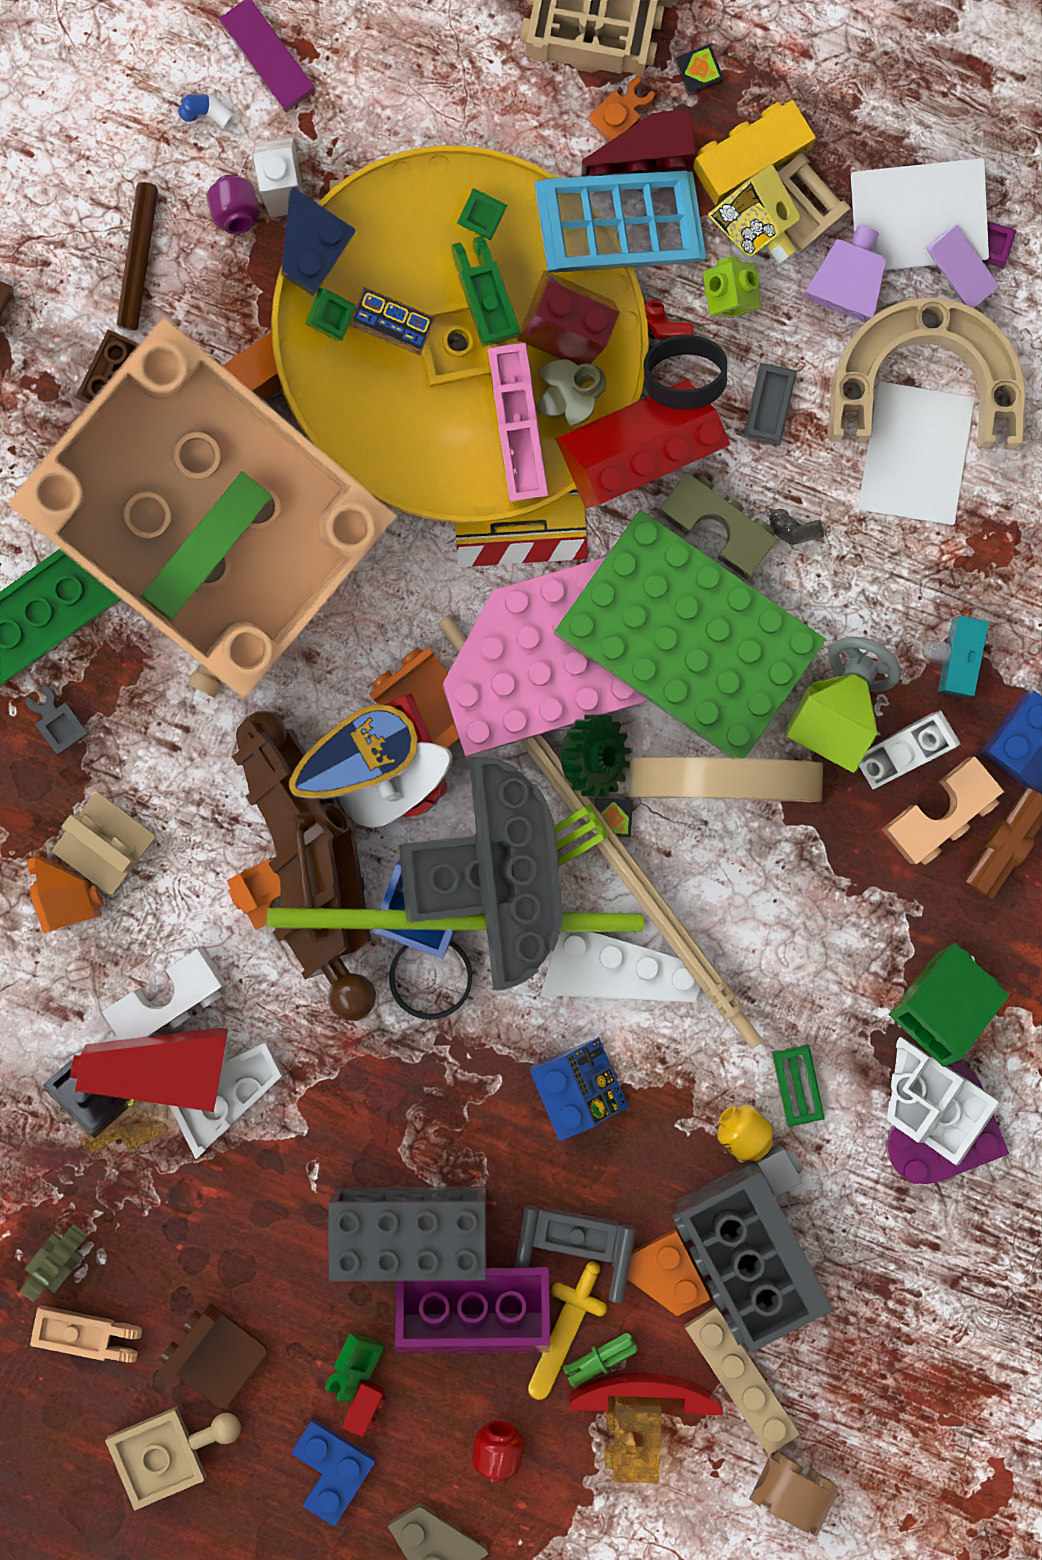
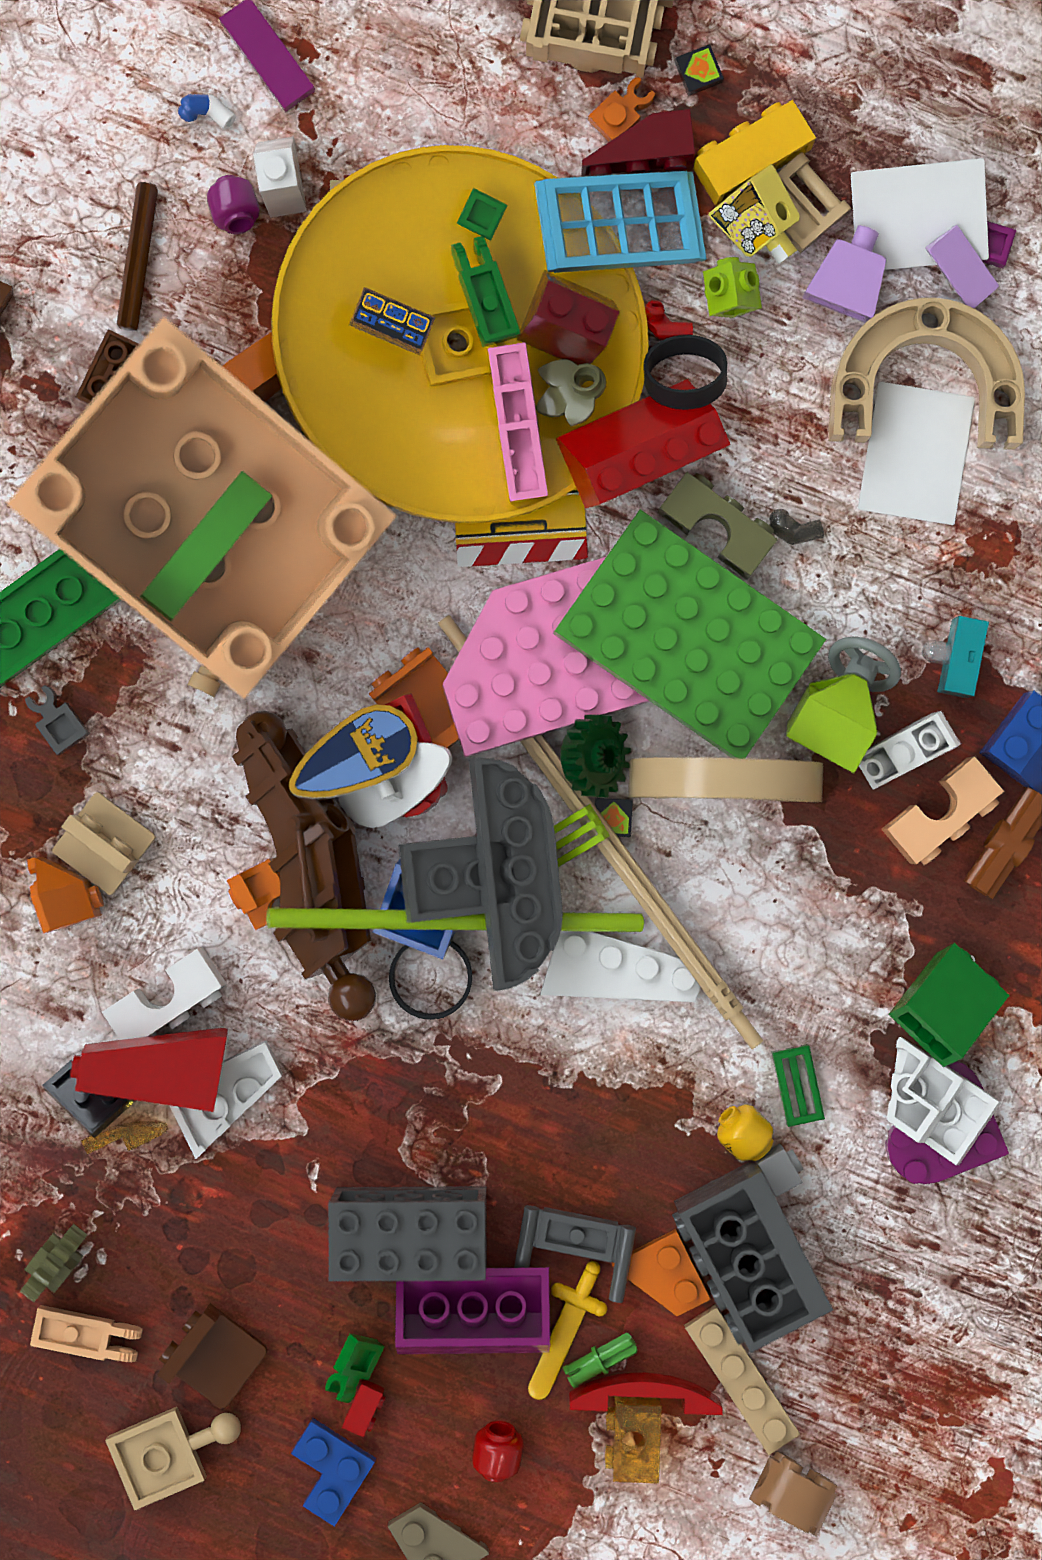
(312, 242): dark blue wing -> none
(330, 314): green tile -> none
(578, 1088): blue slope -> none
(770, 404): dark grey tile -> none

